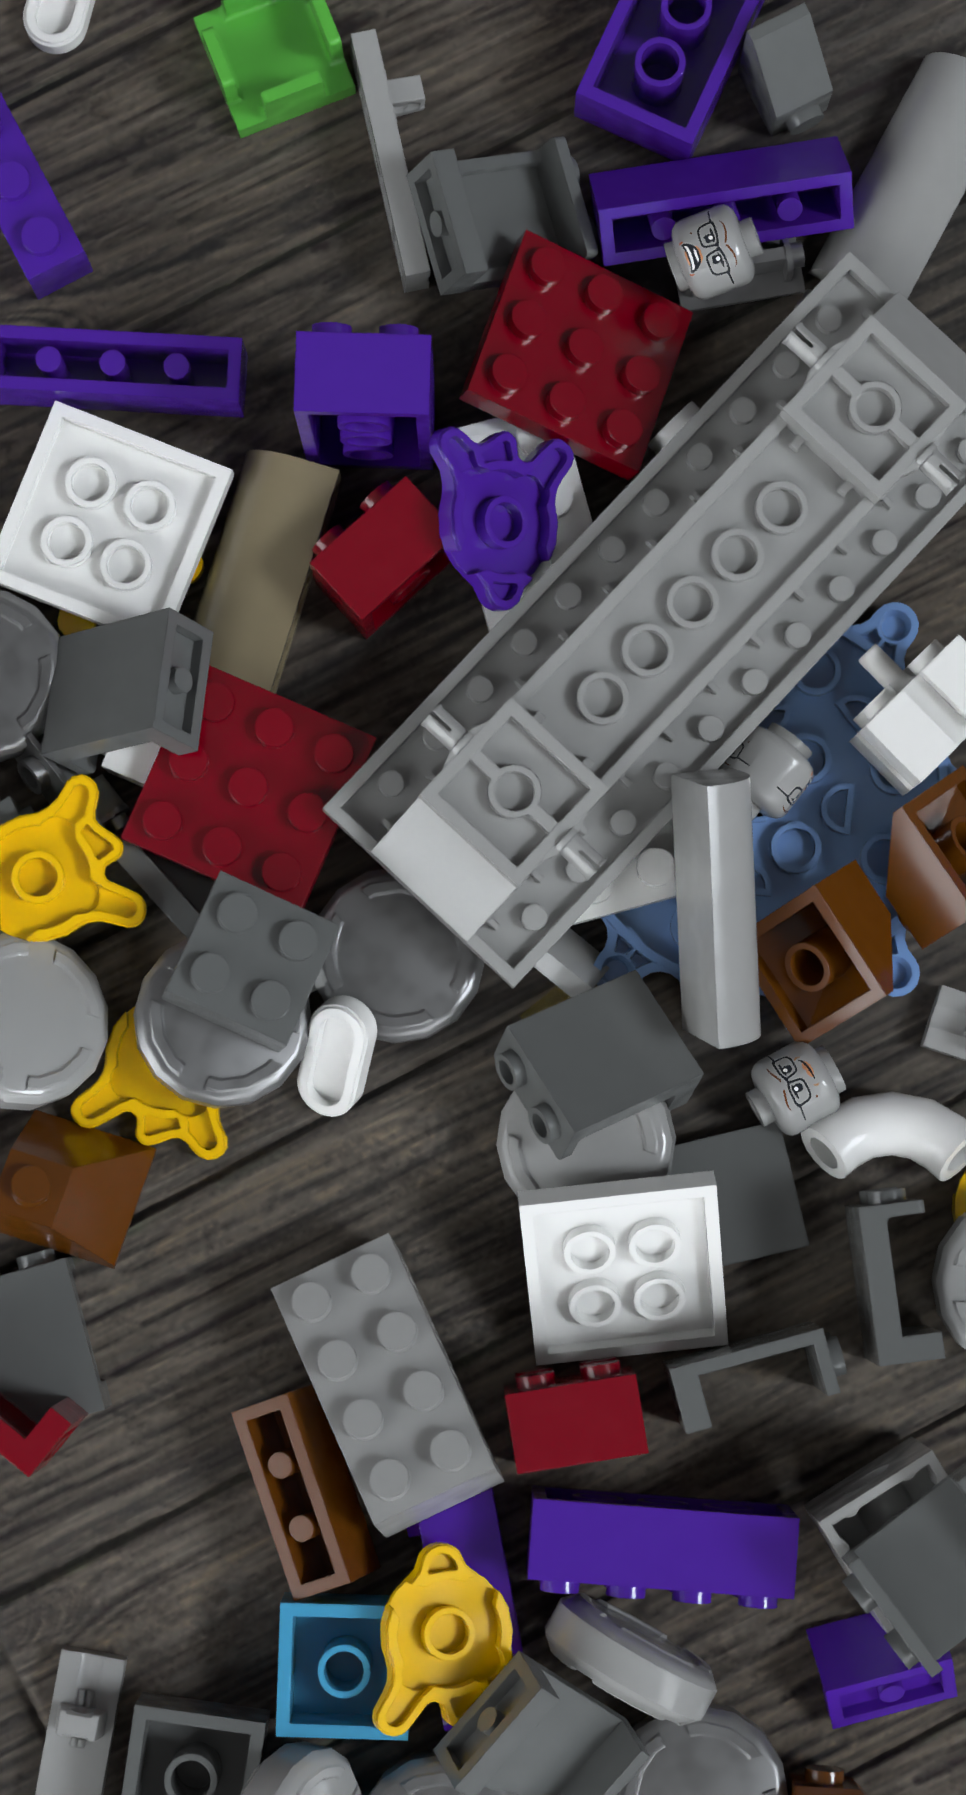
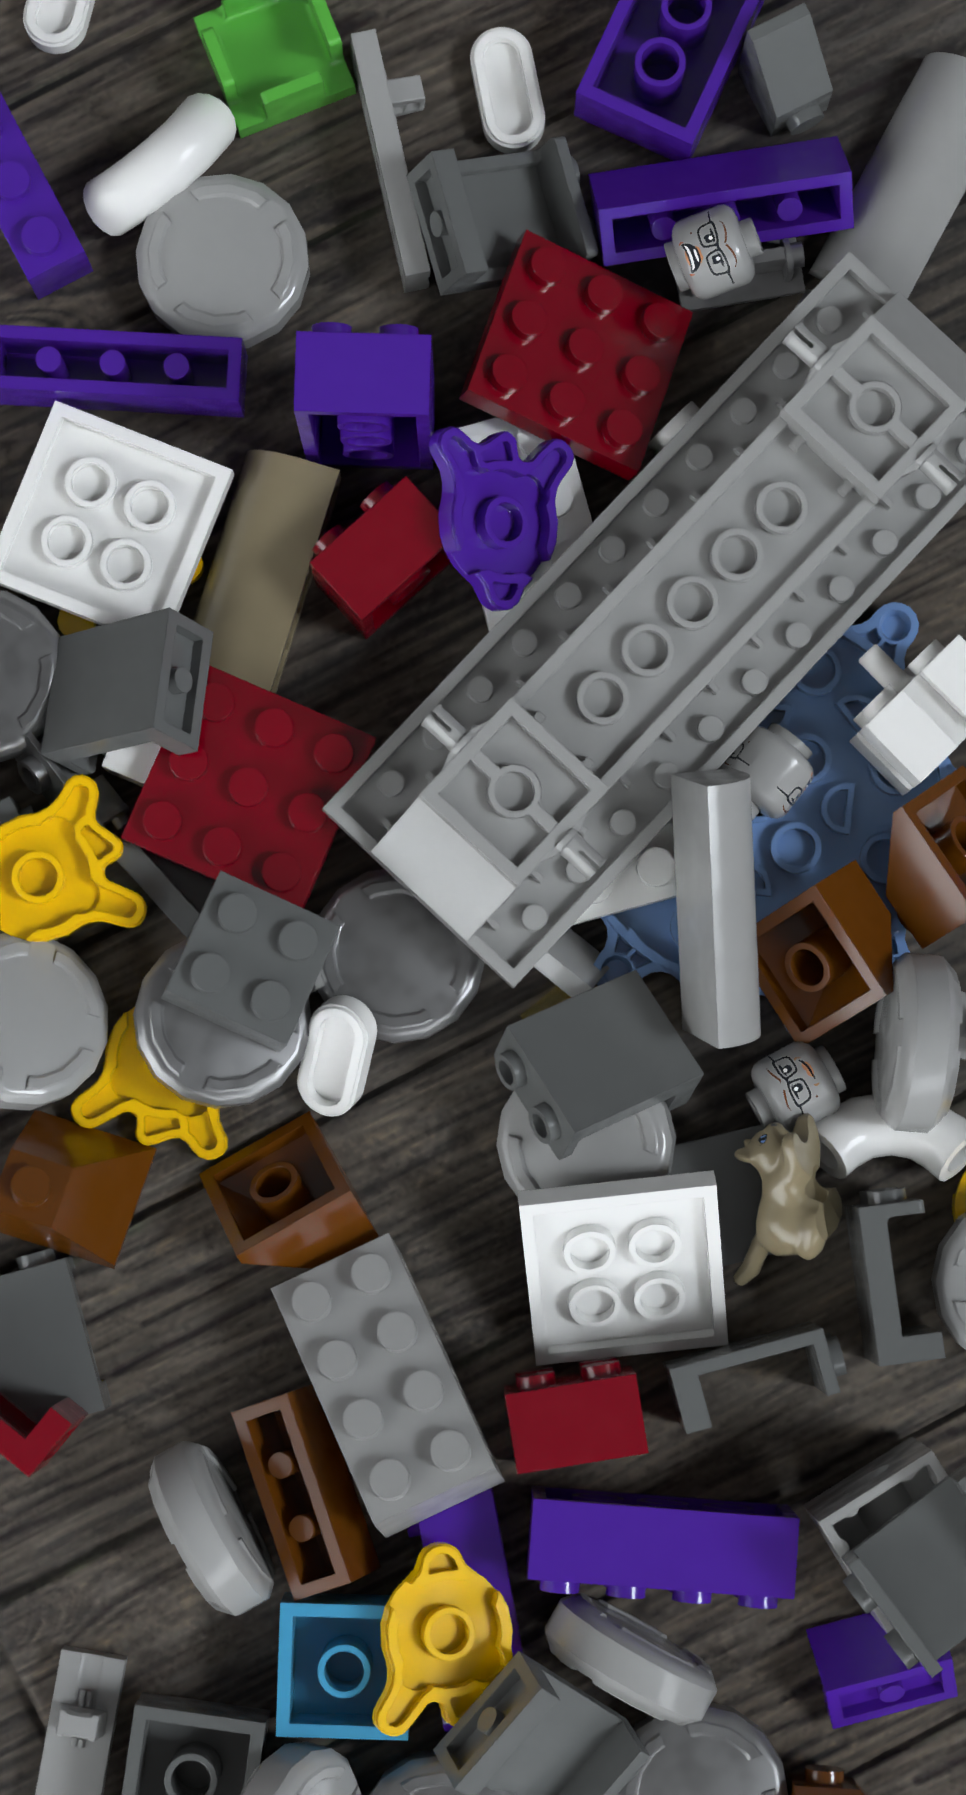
(160, 165): none -> white cylinder
(211, 1528): none -> light grey piece
(224, 260): none -> light grey piece
(288, 1200): none -> reddish brown slope
(507, 90): none -> white tile
(793, 1209): none -> dark tan animal
(917, 1043): none -> light grey piece

